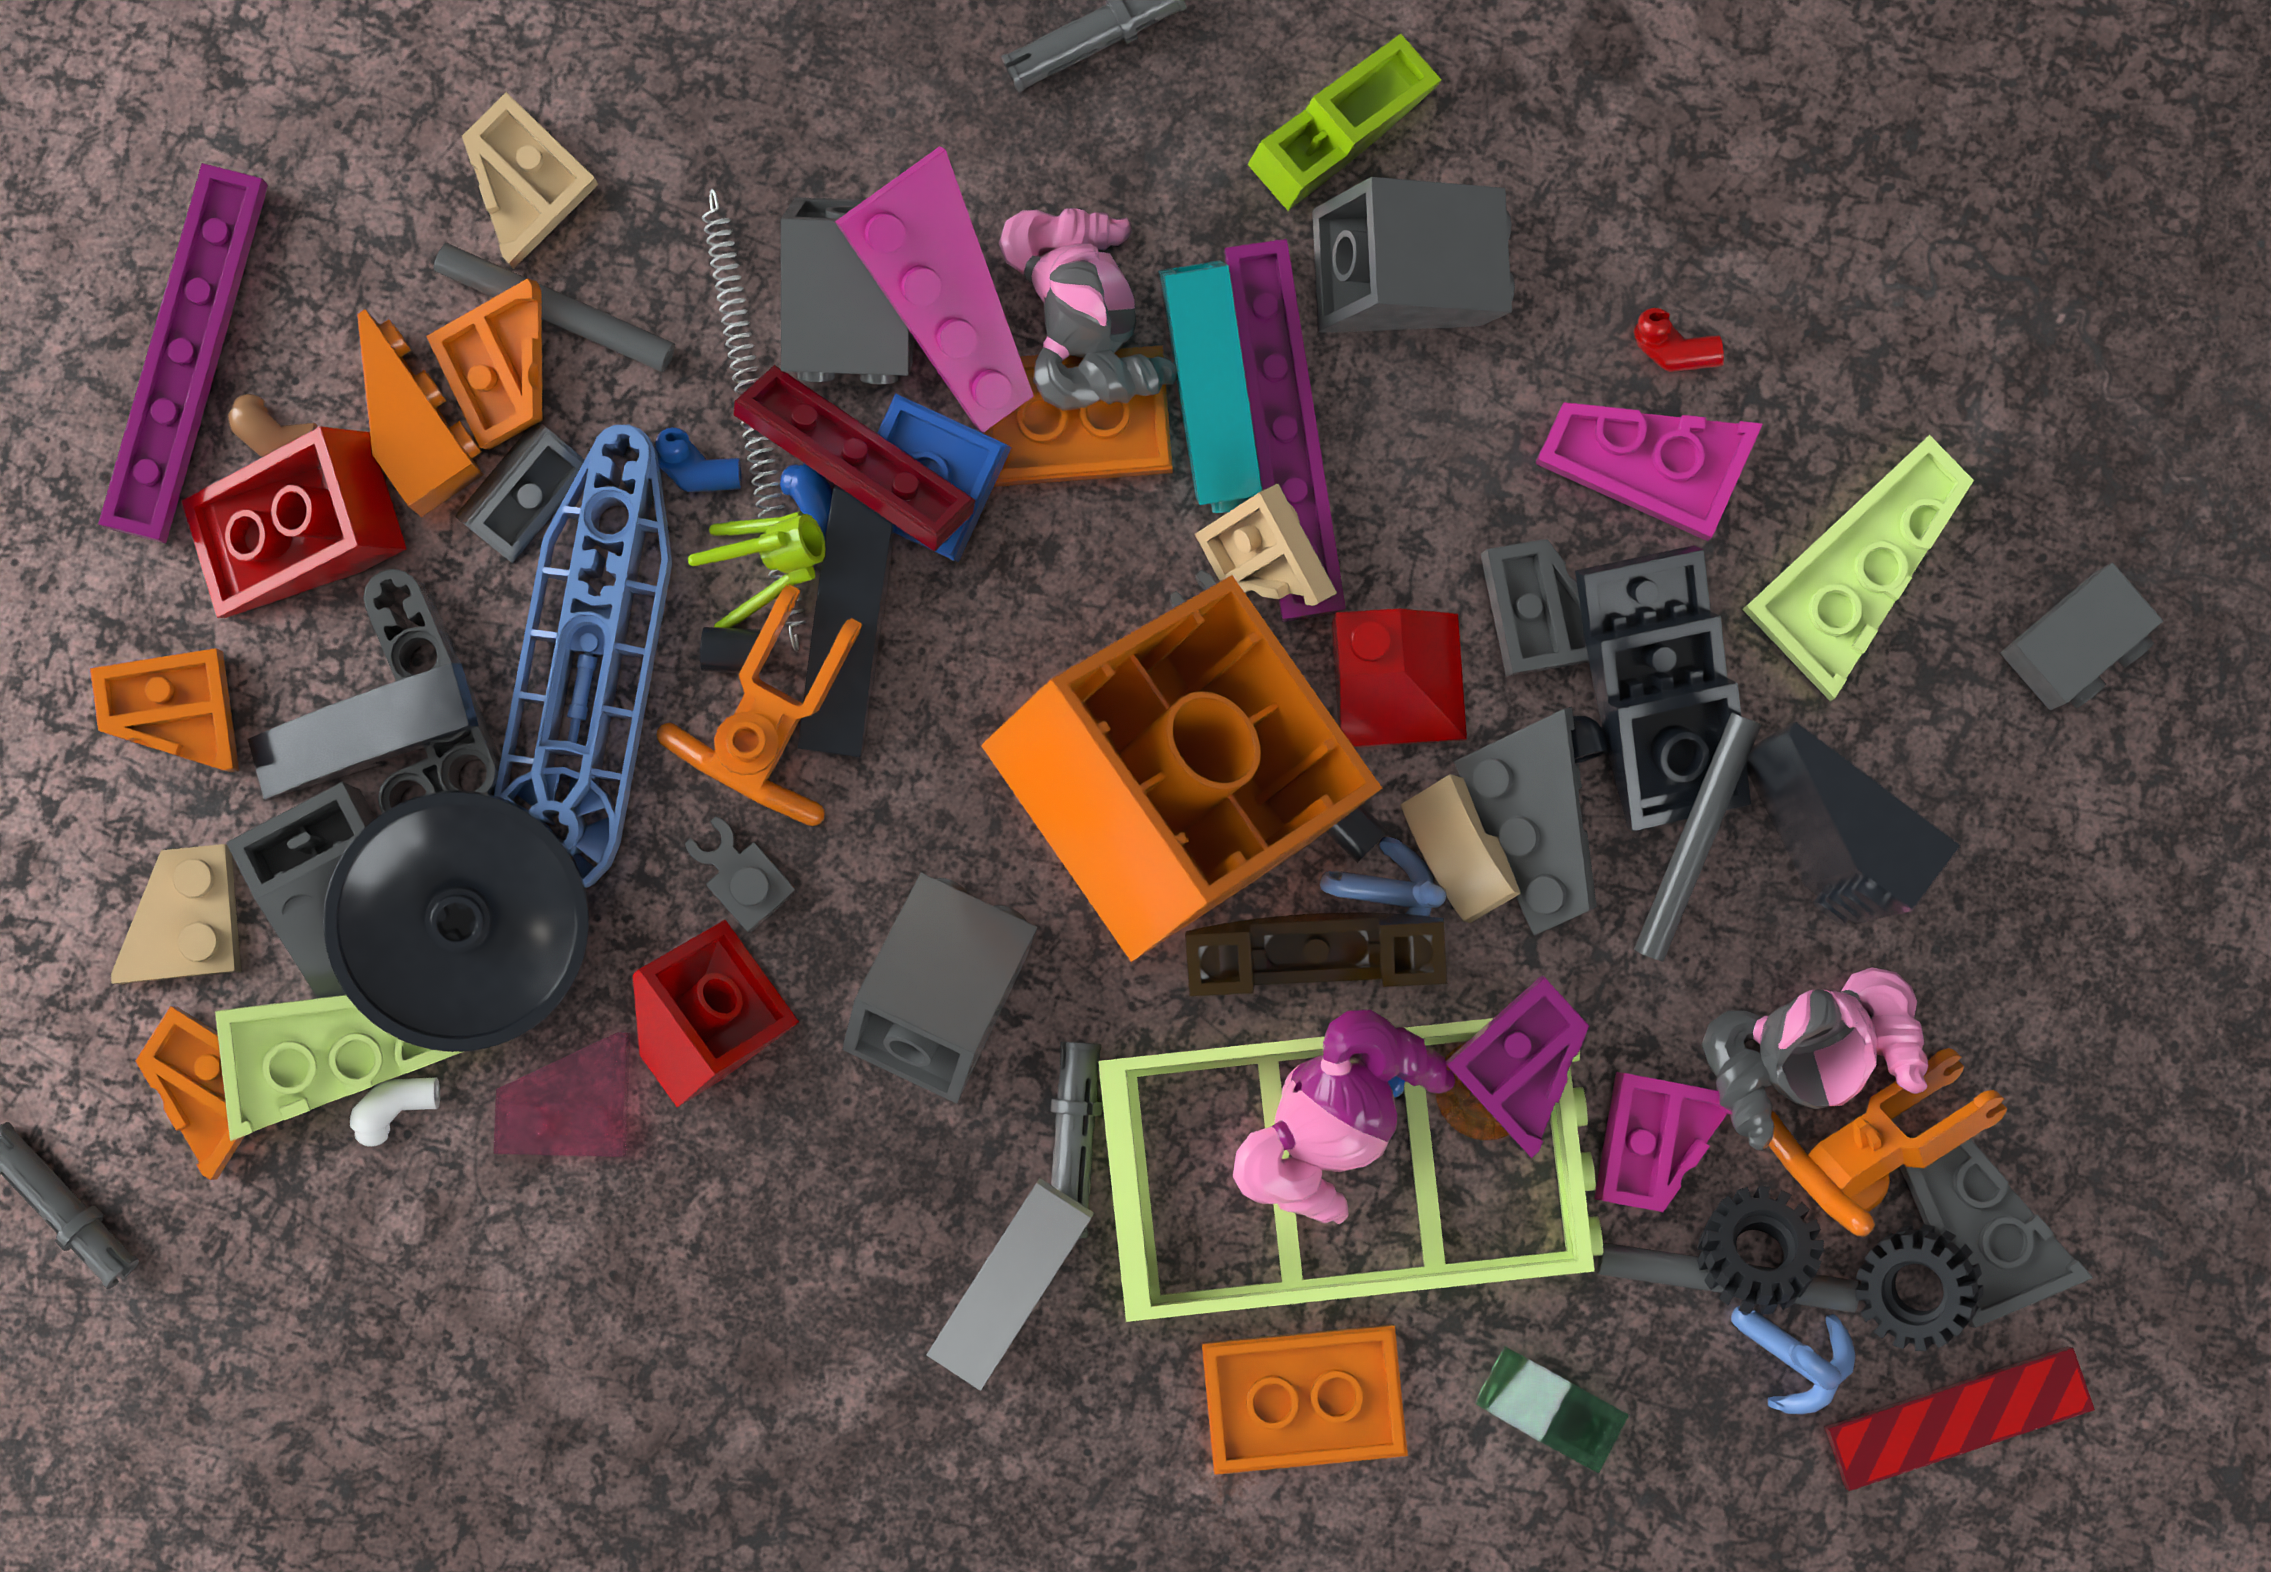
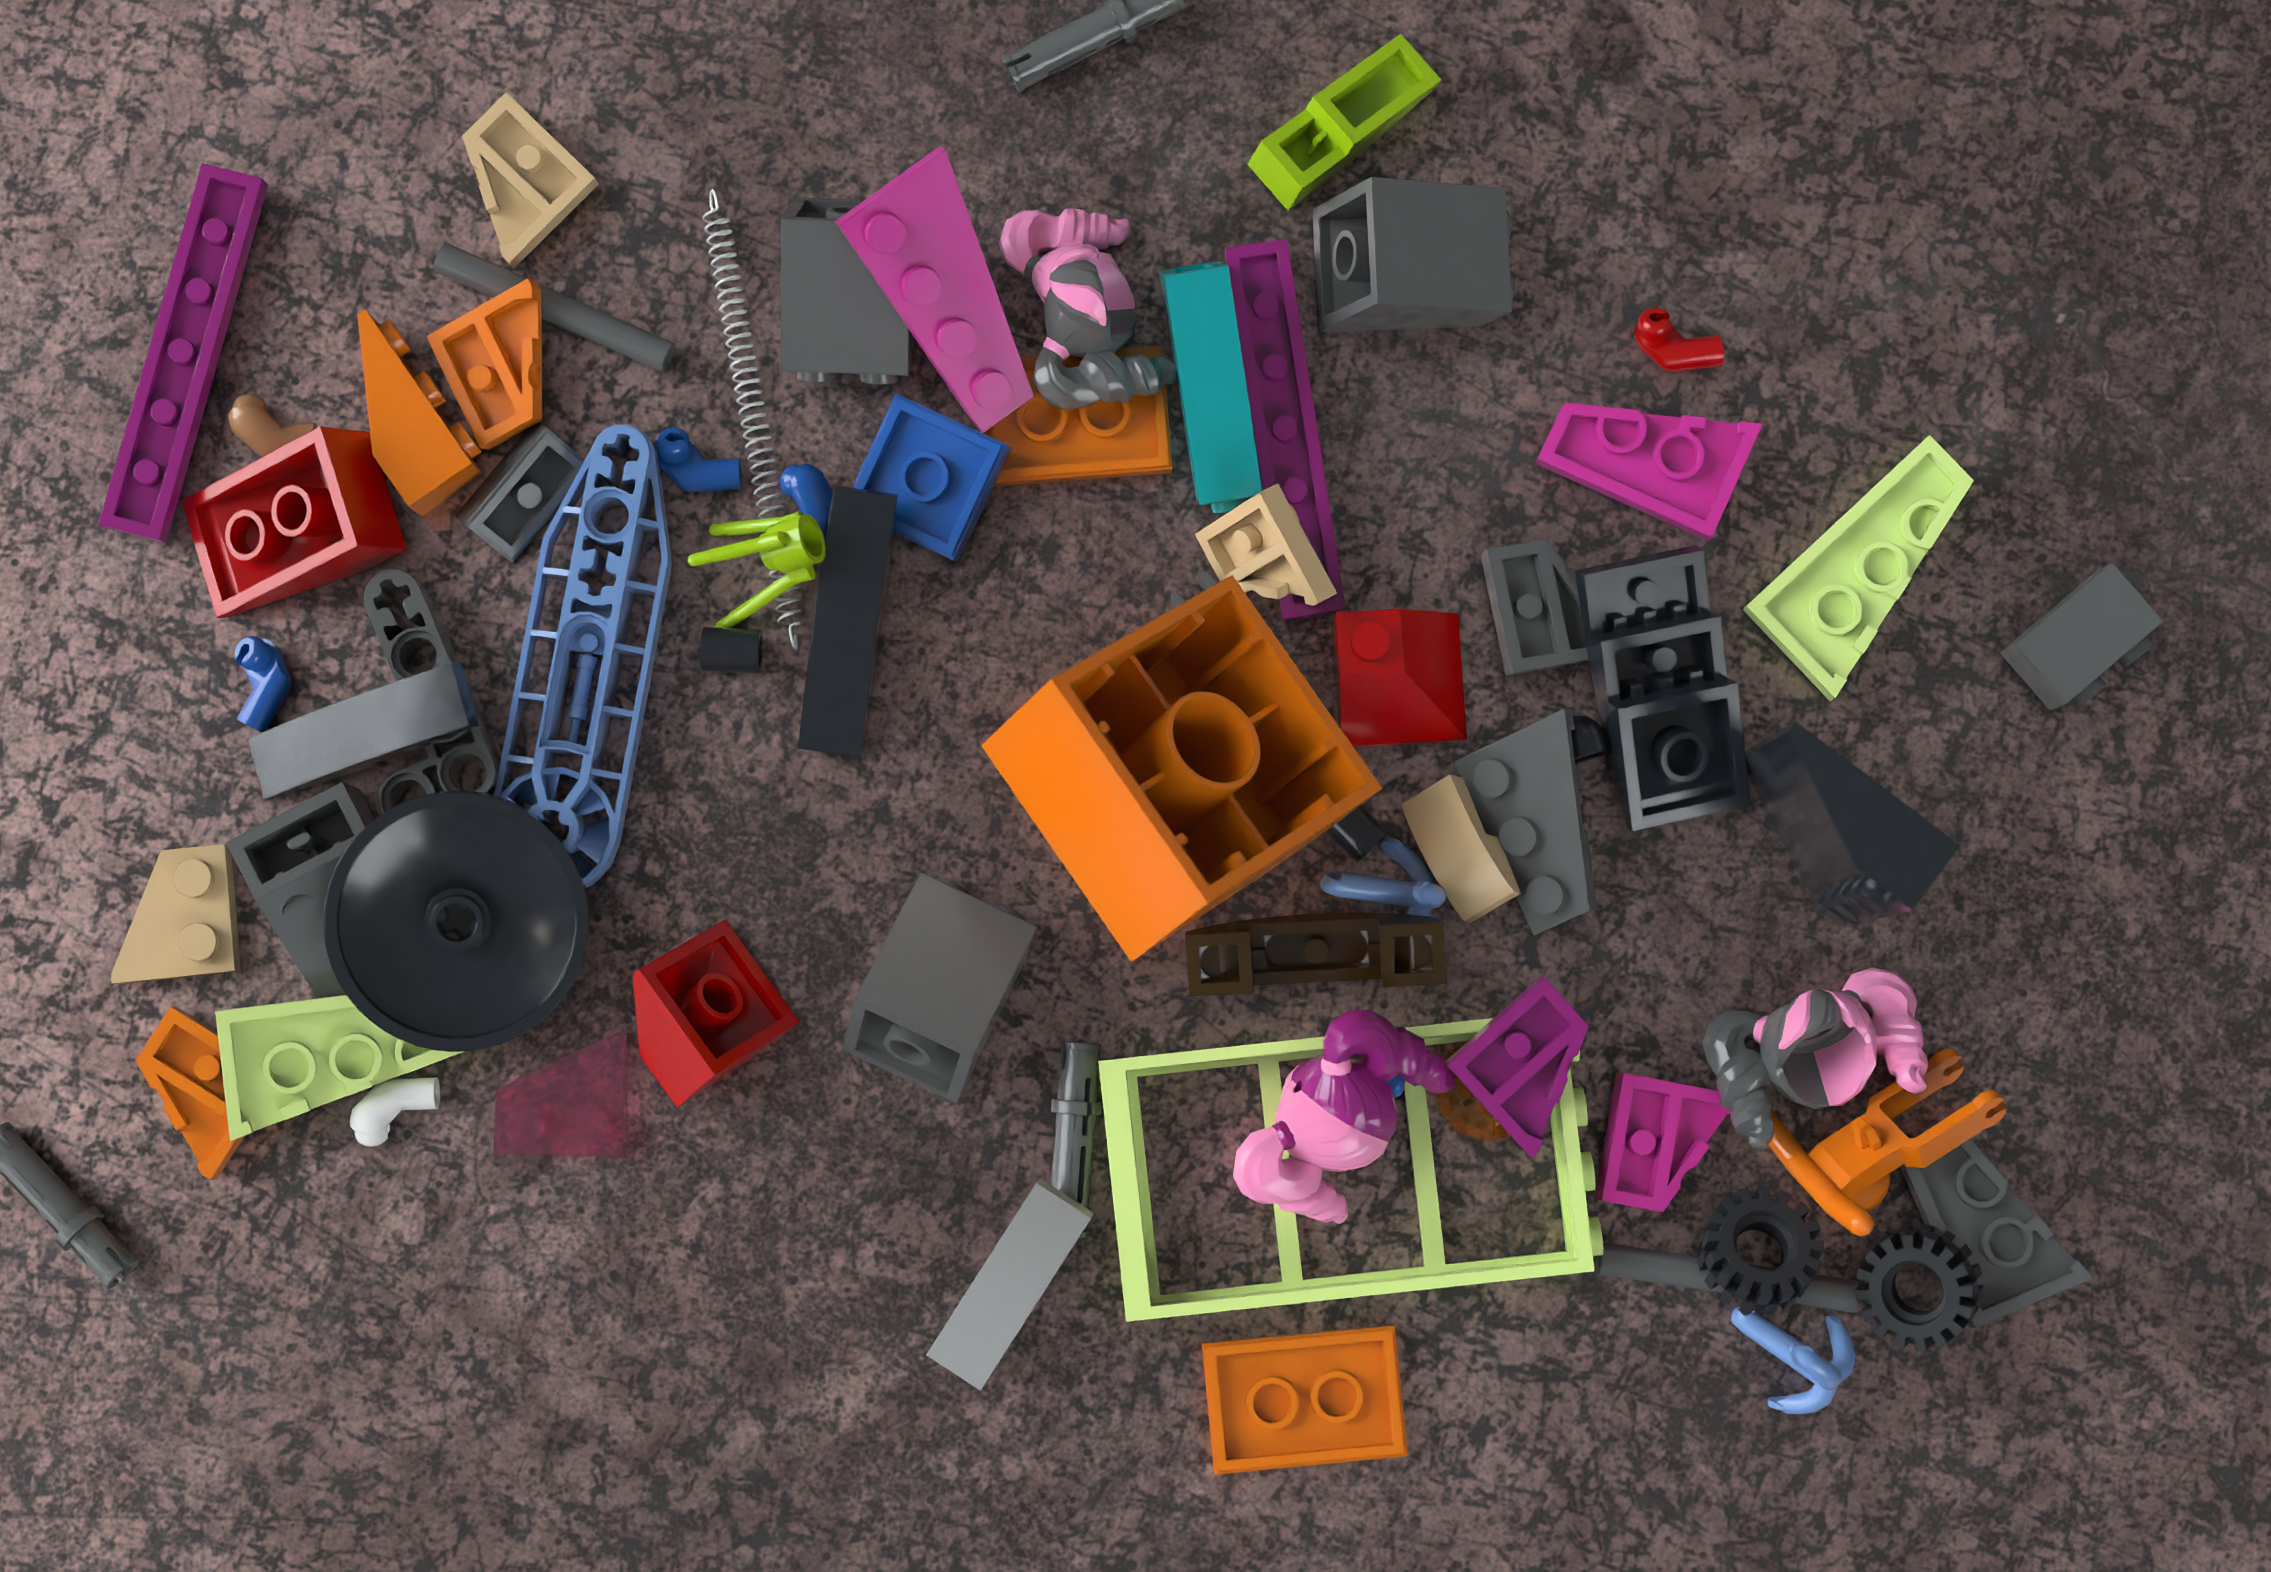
(170, 706): orange wing -> none
(268, 678): none -> blue arm
(746, 881): dark grey plate -> none
(763, 723): orange piece -> none
(854, 457): dark red tile -> none
(1551, 1409): clear green slope -> none
(1697, 837): dark grey piece -> none
(1959, 1418): tile -> none

